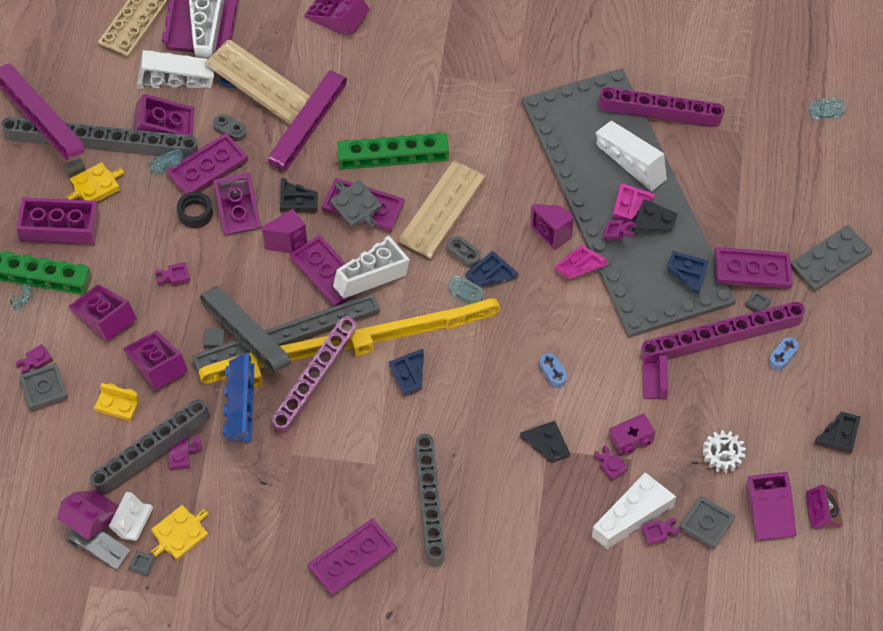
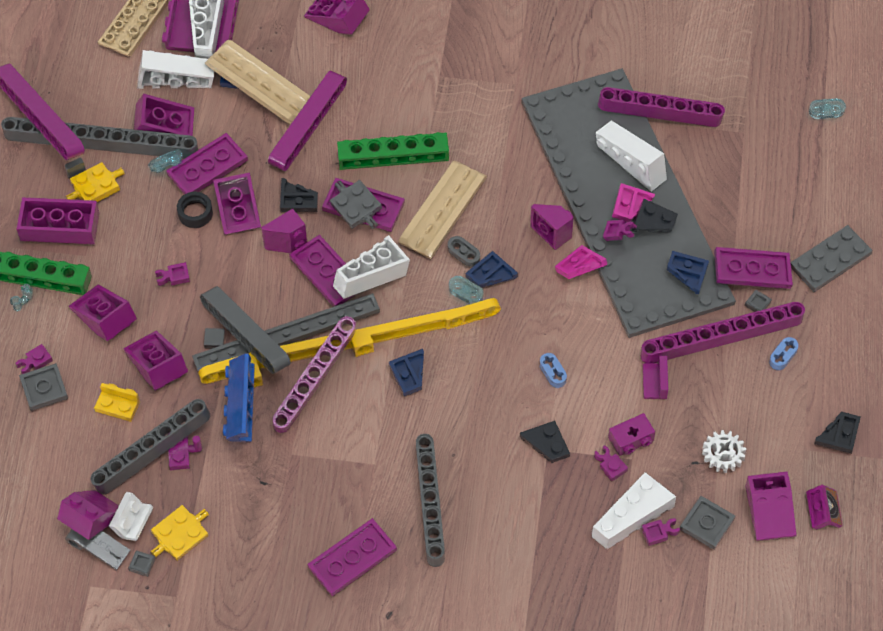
(229, 126): dark grey plate -> none

